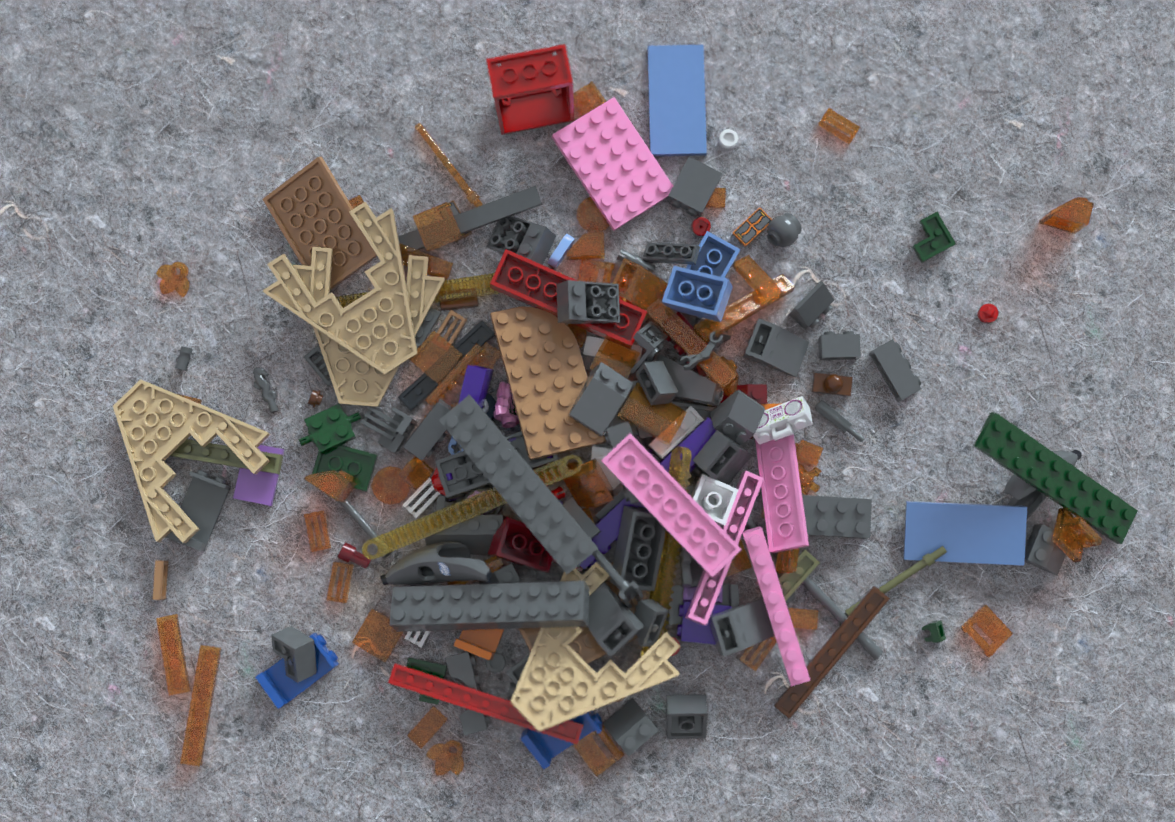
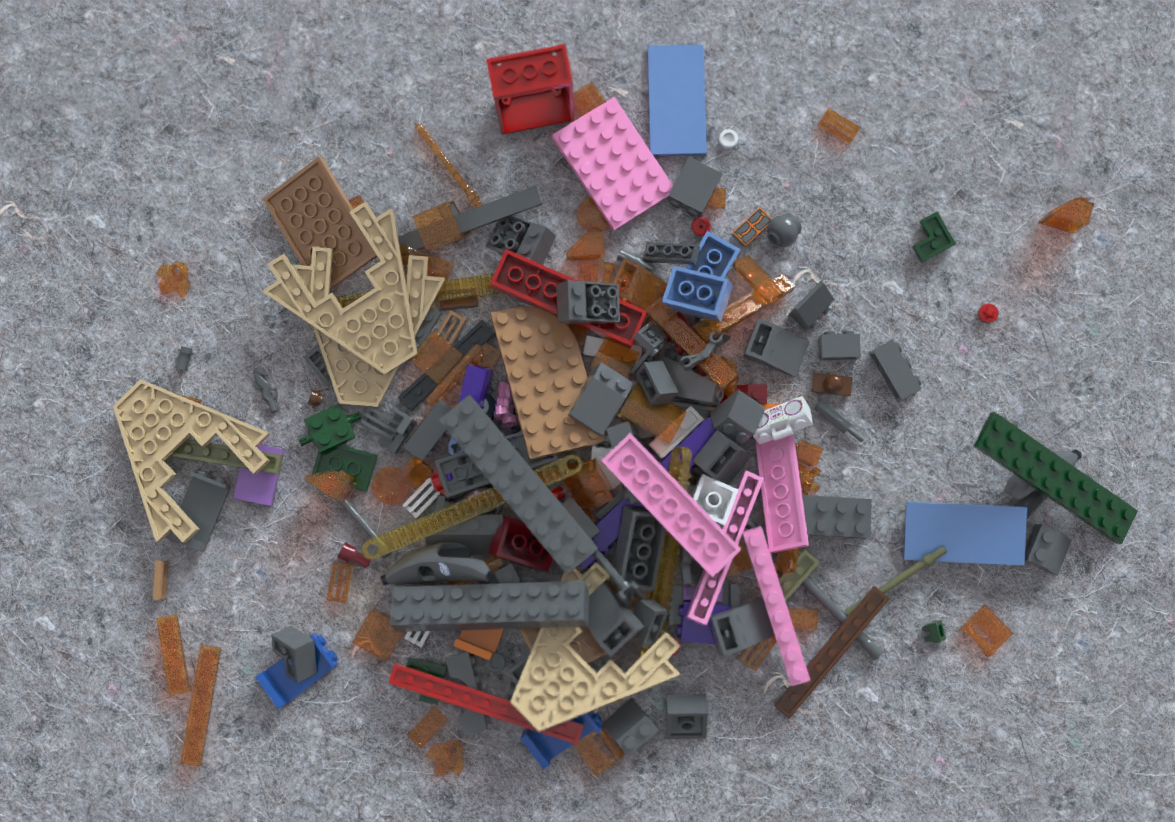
(310, 533): clear orange tile -> none
(561, 251): light blue beam -> none
(1073, 535): clear orange bracket -> none

